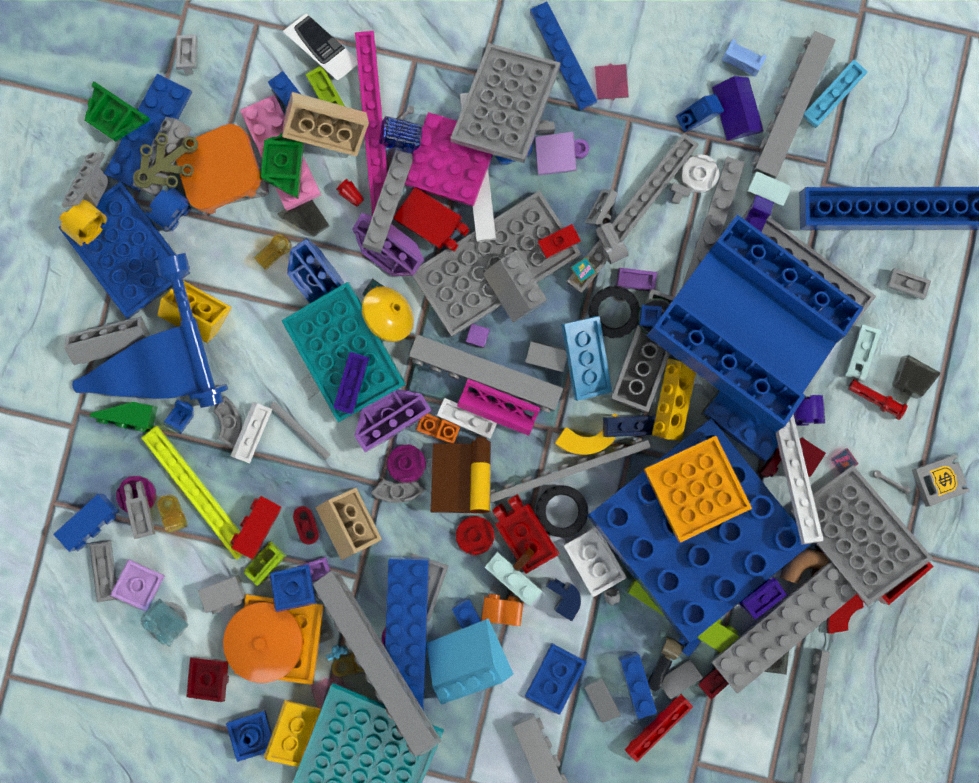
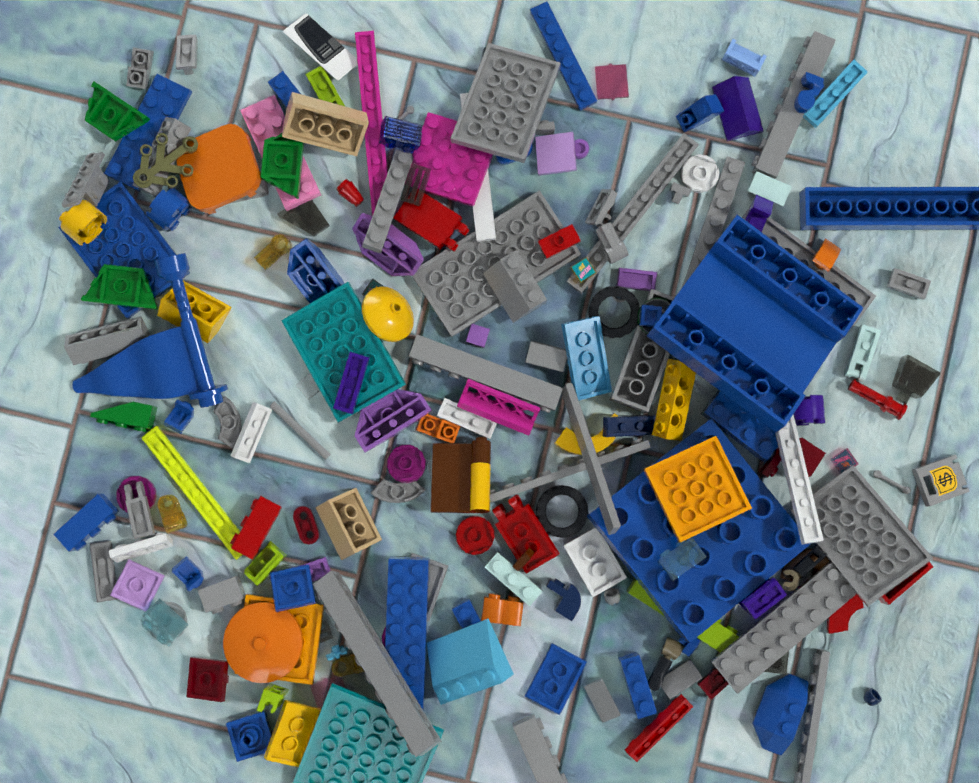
(121, 287): none -> green wing
(140, 68): none -> light grey slope
(141, 547): none -> white plate
(188, 573): none -> blue bracket
(273, 695): none -> lime hinge
(422, 187): none -> clear smoke tile
(590, 458): none -> light grey tile
(682, 558): none -> clear light blue bracket
(780, 712): none -> blue wedge
(802, 568): none -> black piece
(806, 98): none -> blue leg
(826, 255): none -> orange slope
(872, 697): none -> dark blue hinge

